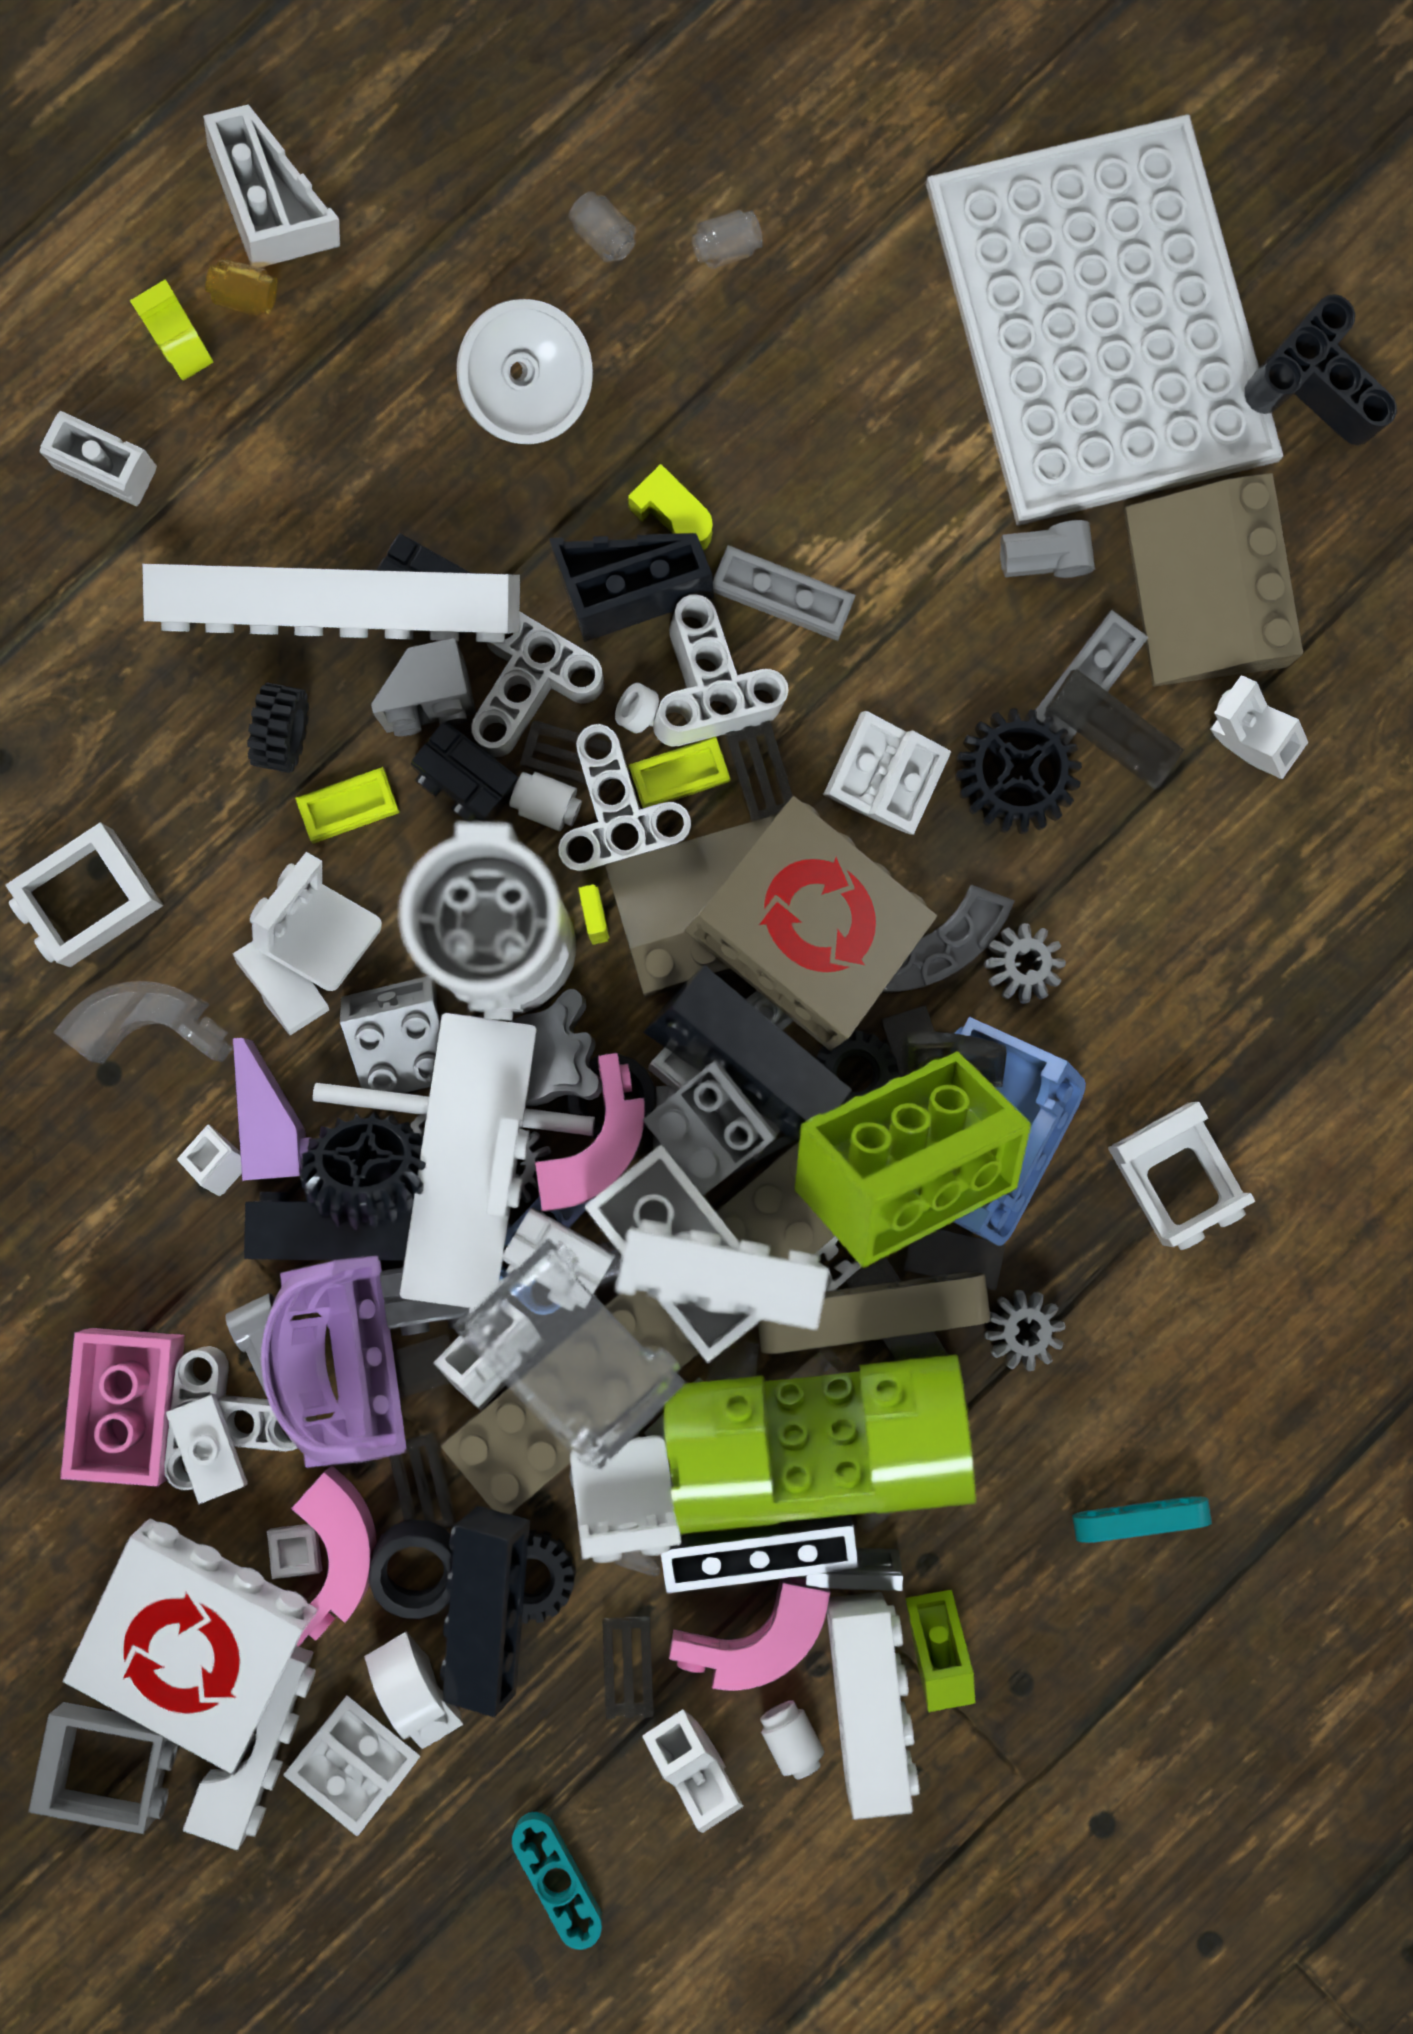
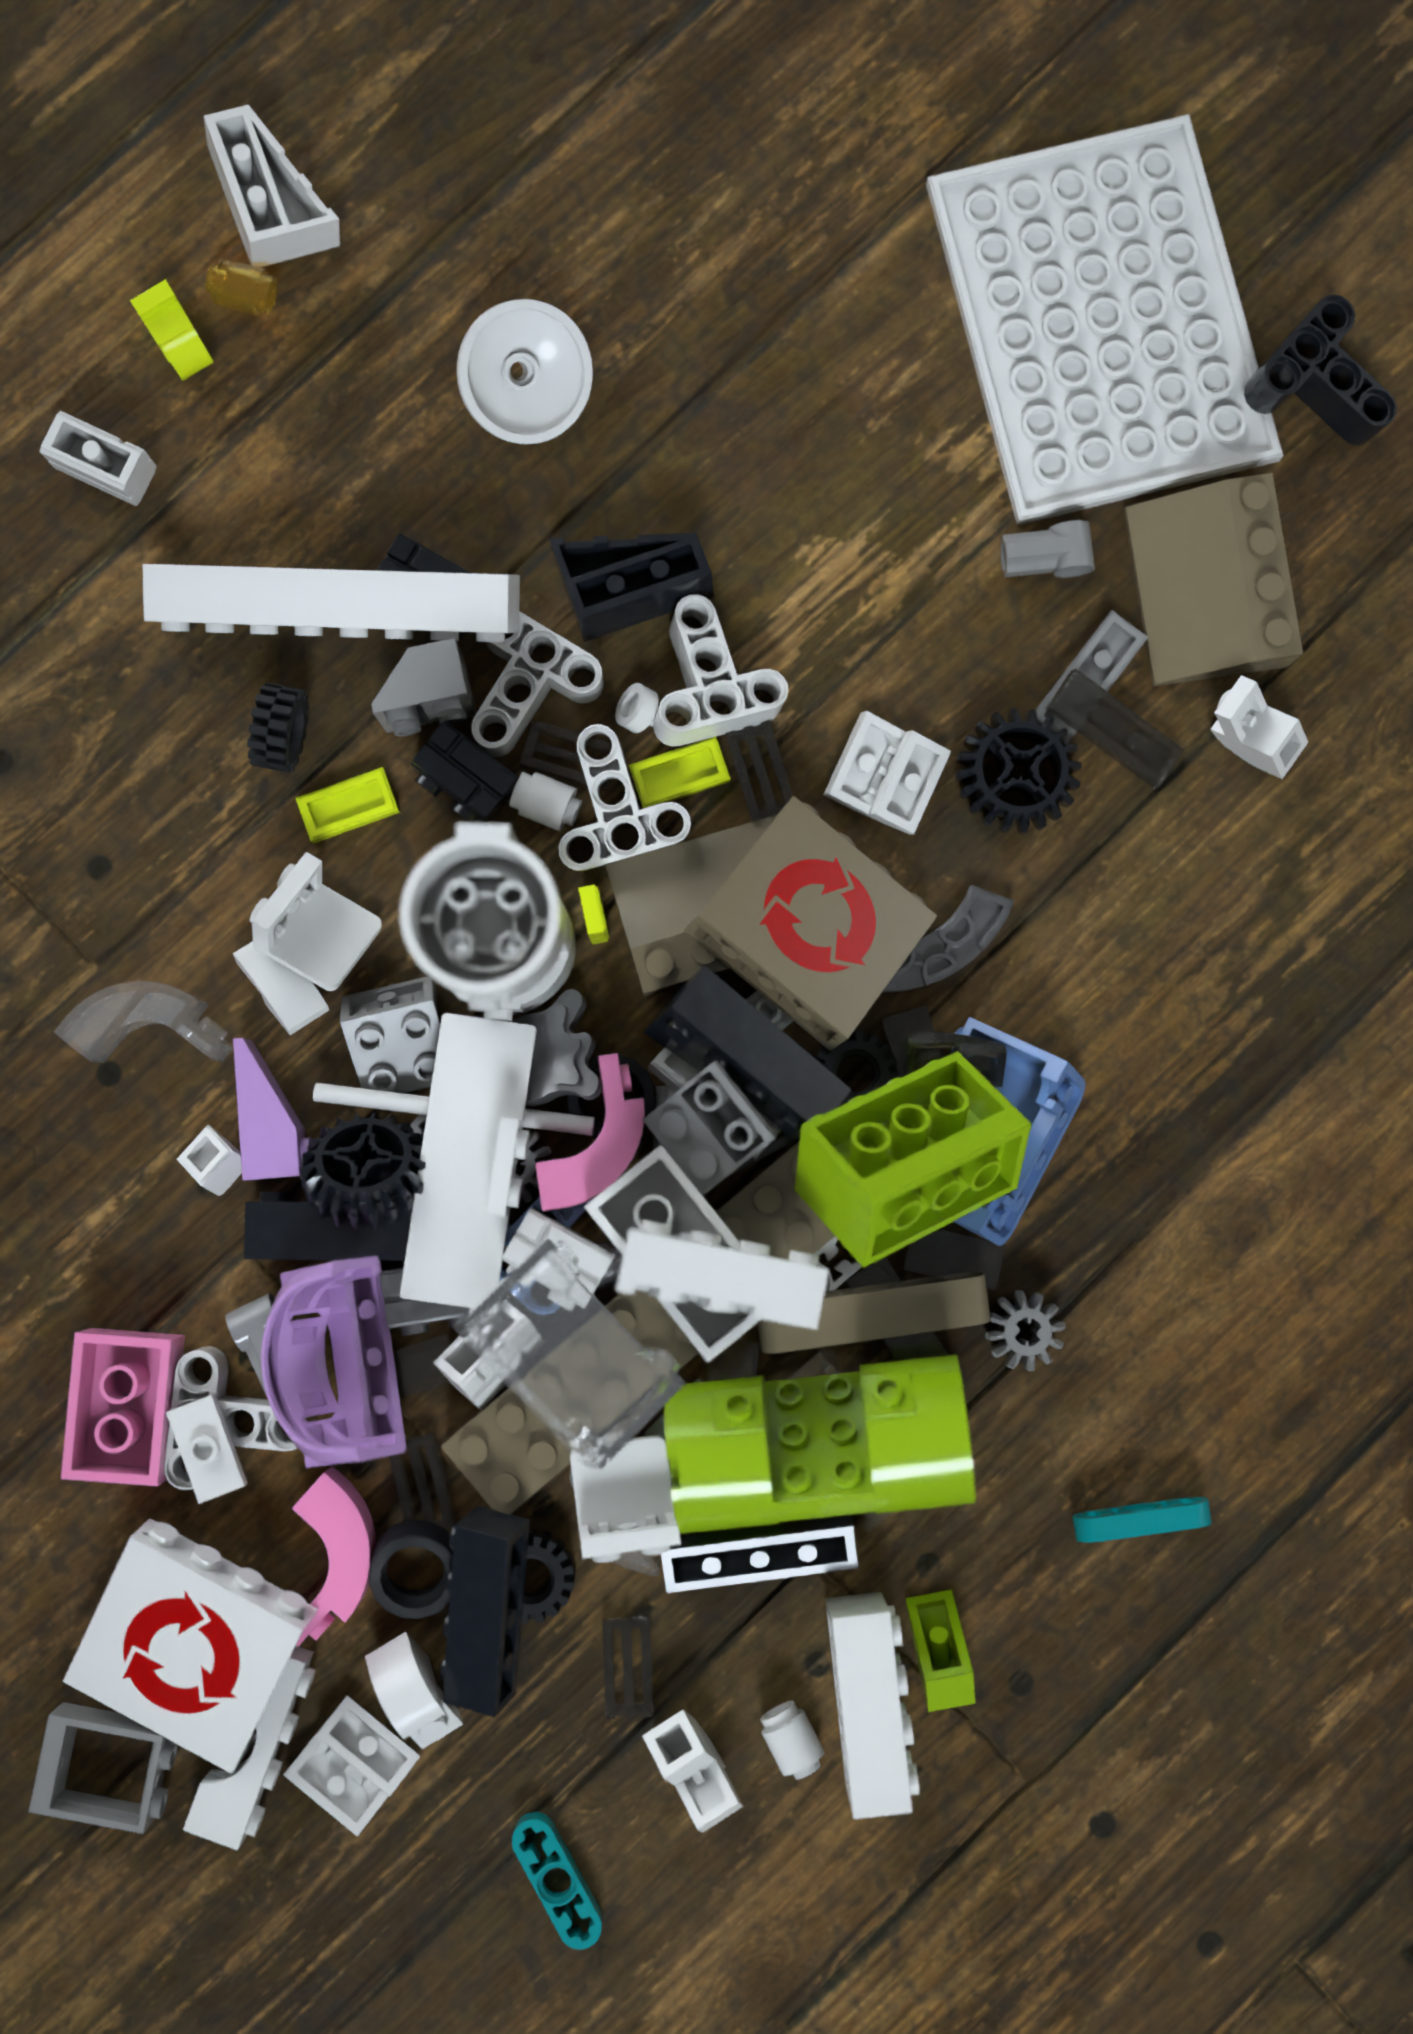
(141, 896): white window -> none
(294, 1551): white tile -> none
(602, 227): clear brick -> none
(671, 505): neon yellow leg -> none
(727, 238): clear brick -> none
(765, 1653): bright pink arch -> none
(782, 593): light grey tile -> none
(876, 1571): dark grey tile -> none
(1031, 980): light grey gear -> none
(1158, 1142): white window -> none

